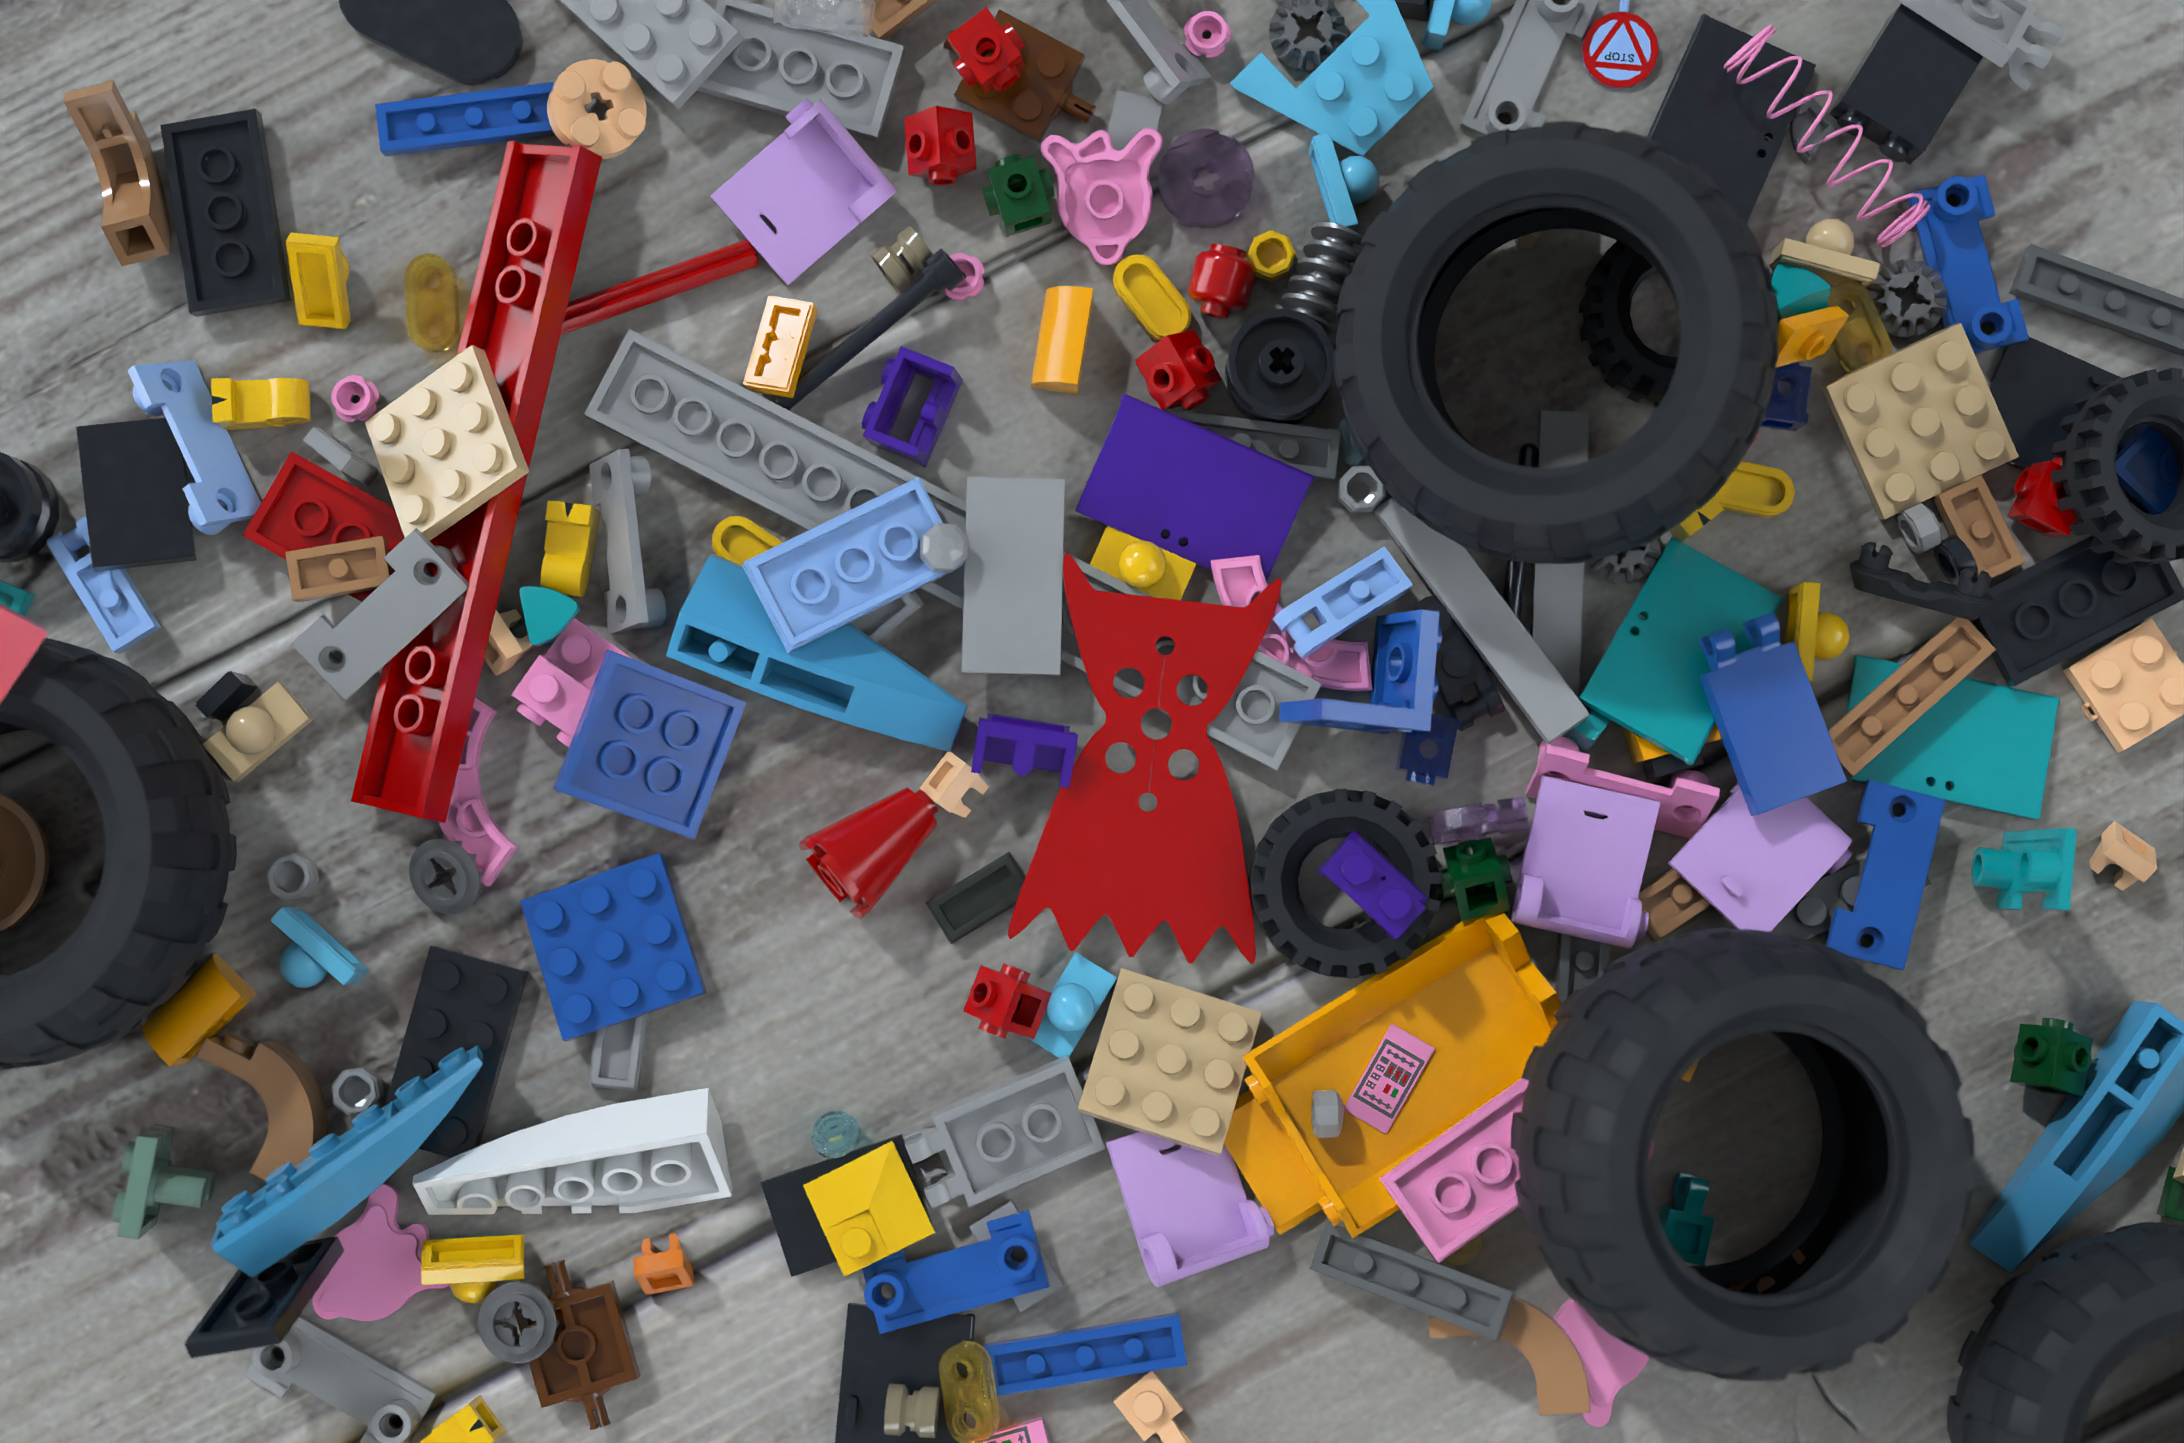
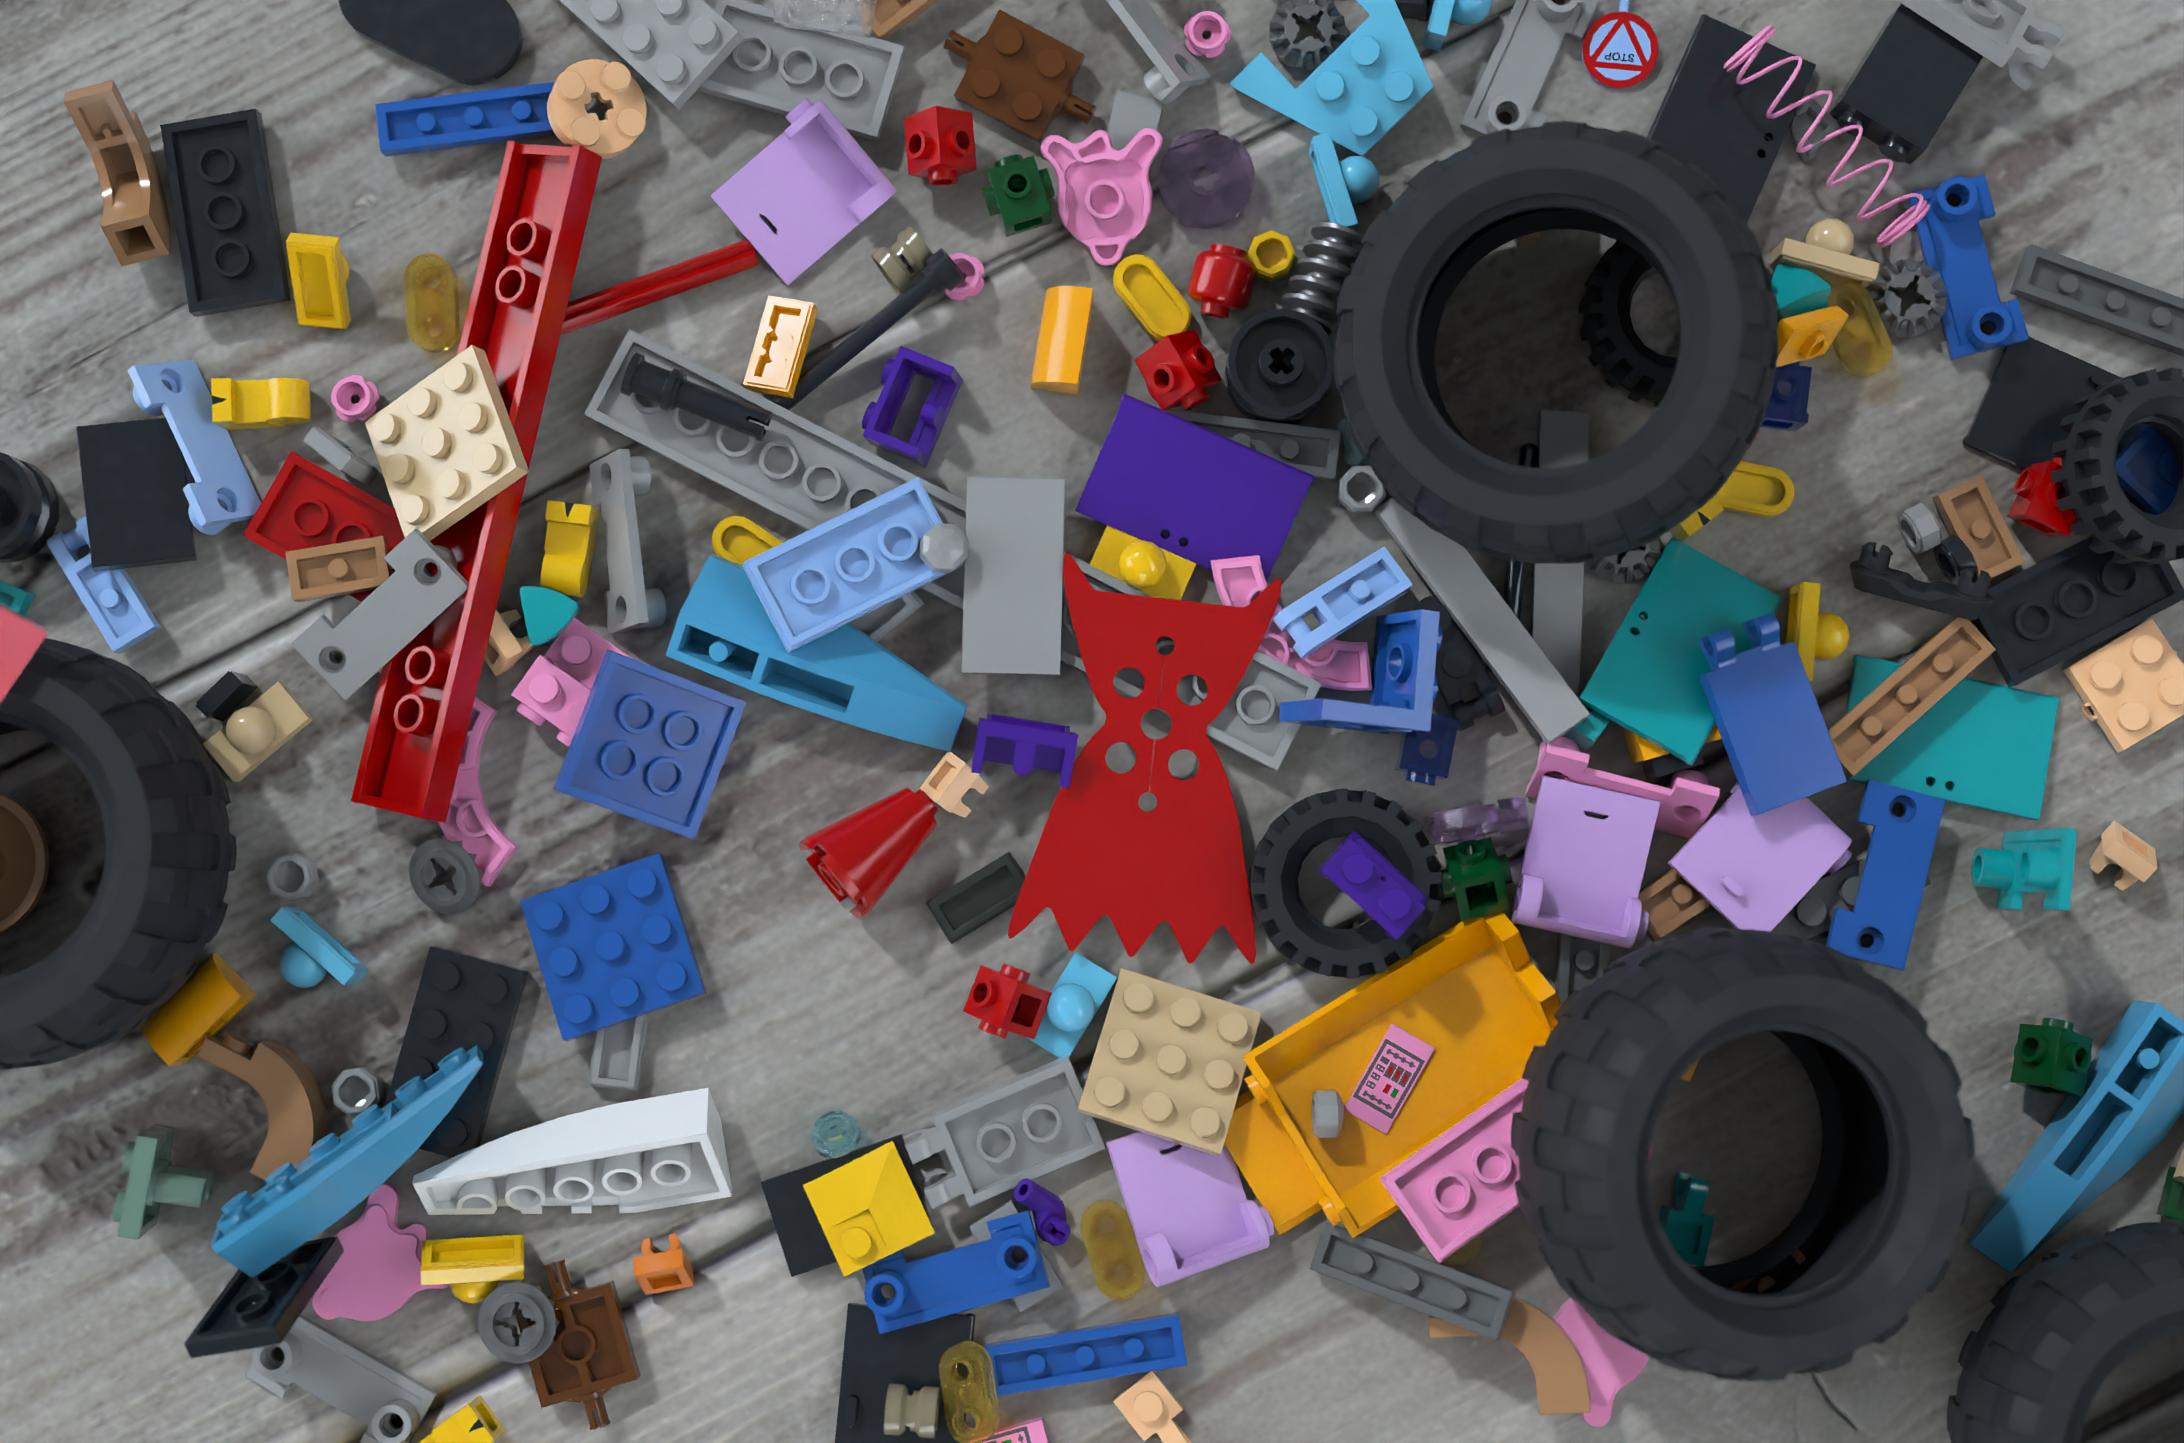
(674, 390): none -> black pin
(985, 36): red brick -> none
(1047, 1211): none -> dark purple arm
(1112, 1248): none -> clear yellow plate
(1920, 421): tan plate -> none

